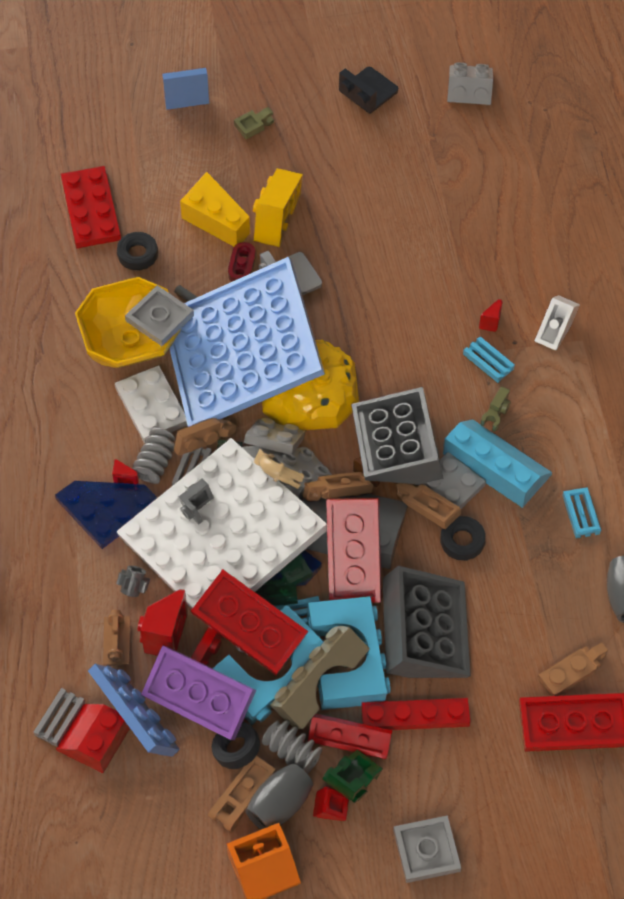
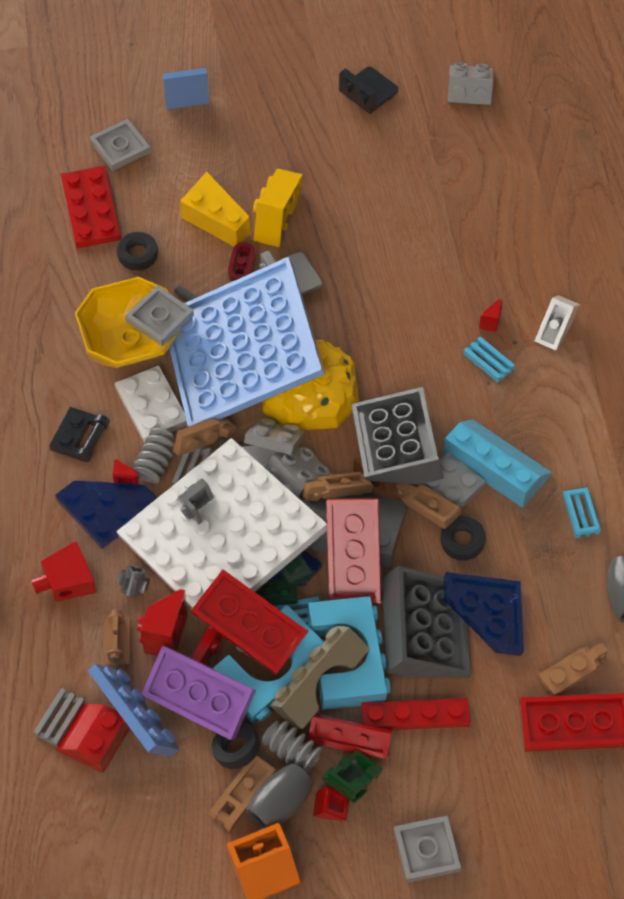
(65, 574): none -> red torso
(72, 432): none -> black plate
(120, 145): none -> light grey plate
(252, 123): olive plate -> none
(278, 471): tan piece -> none
(489, 608): none -> clear blue plate
(499, 405): olive plate -> none

